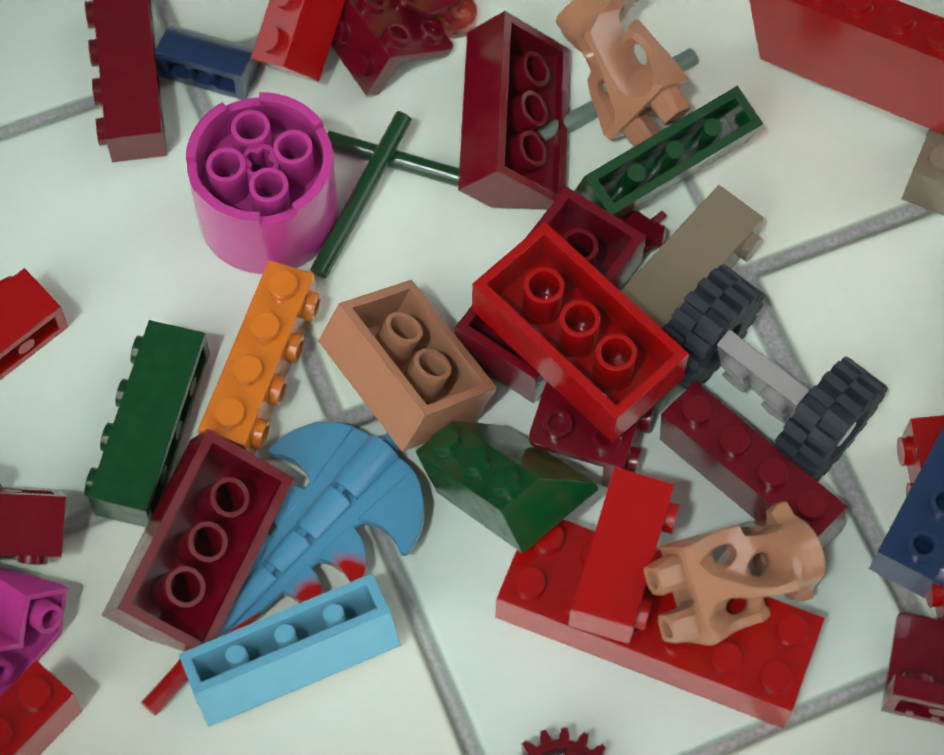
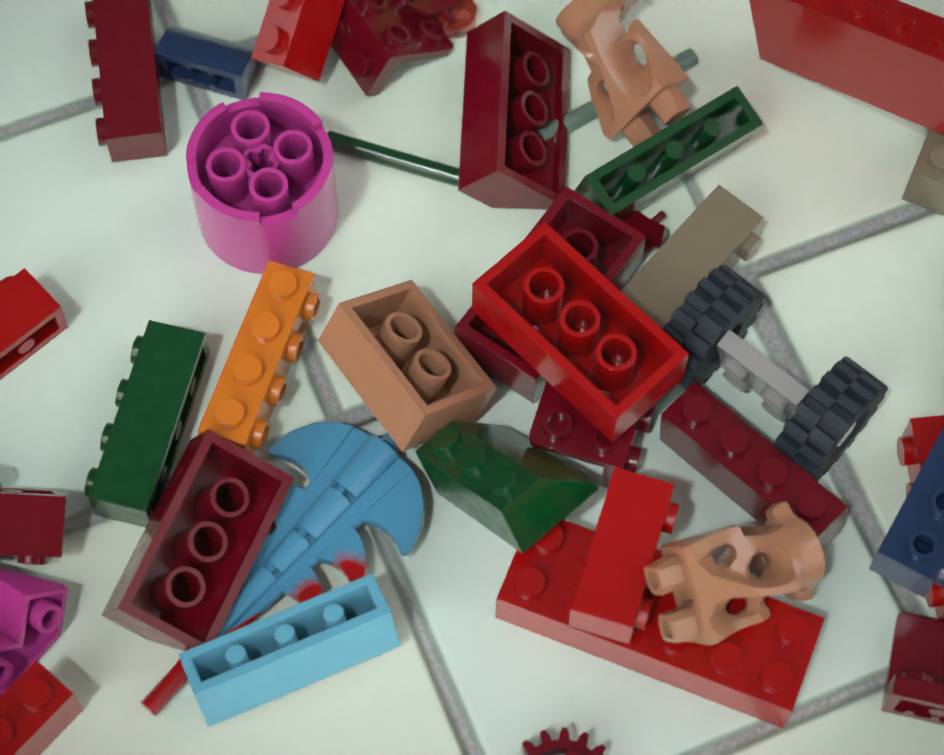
(361, 194): dark green bar -> none

